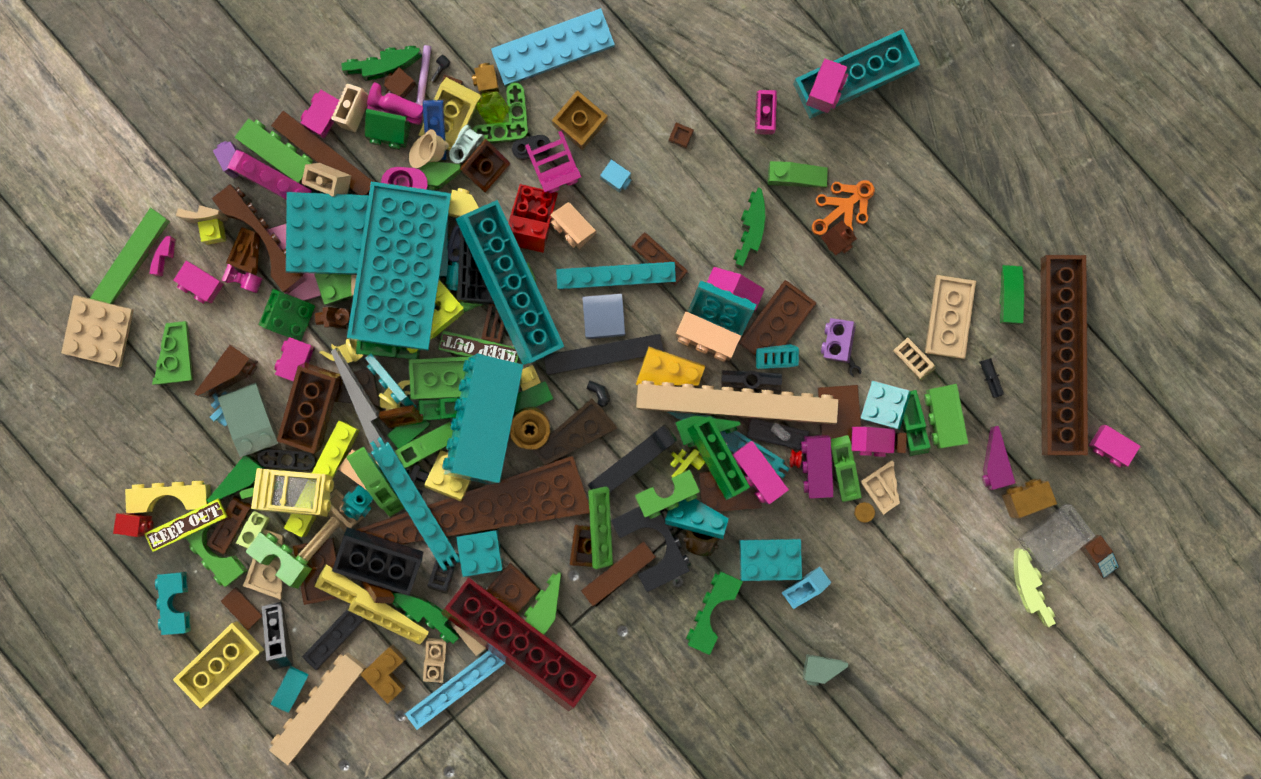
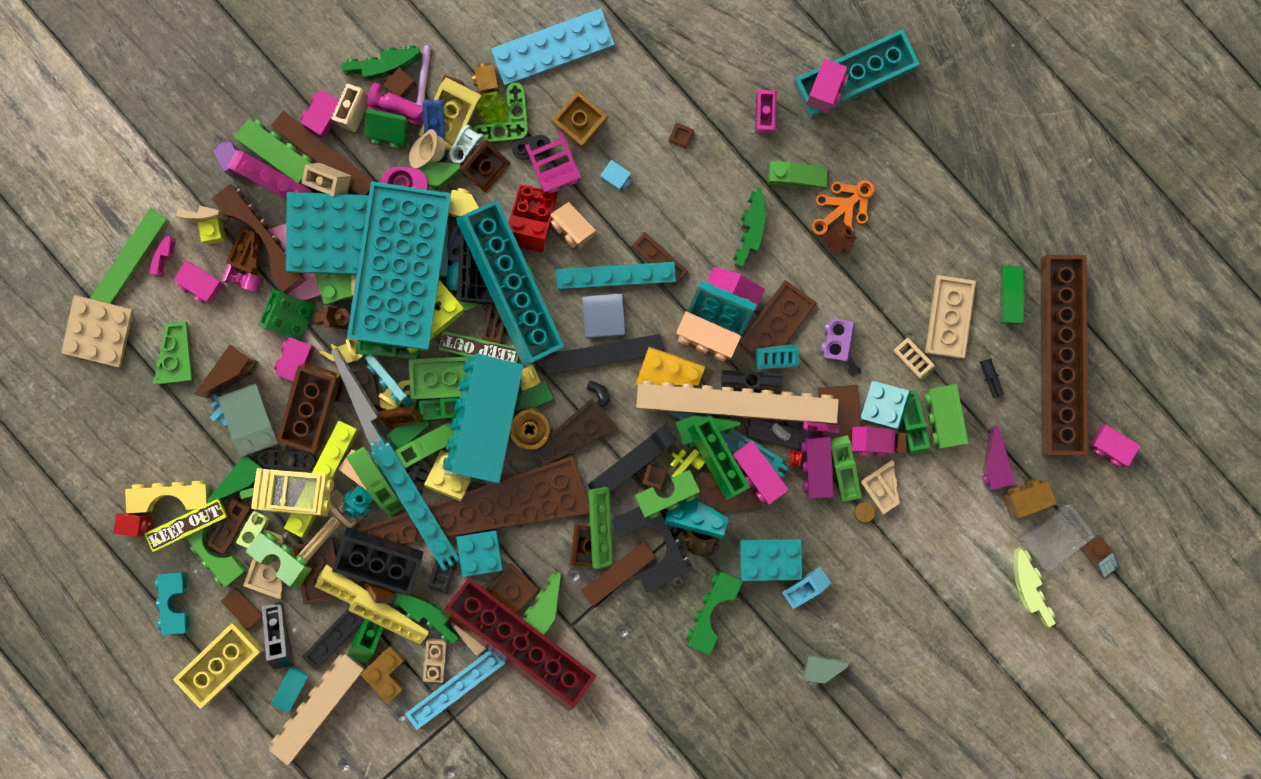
(365, 641): none -> green slope
(443, 63): black hand -> none
(654, 476): none -> reddish brown panel
(820, 427): none -> dark pink tile

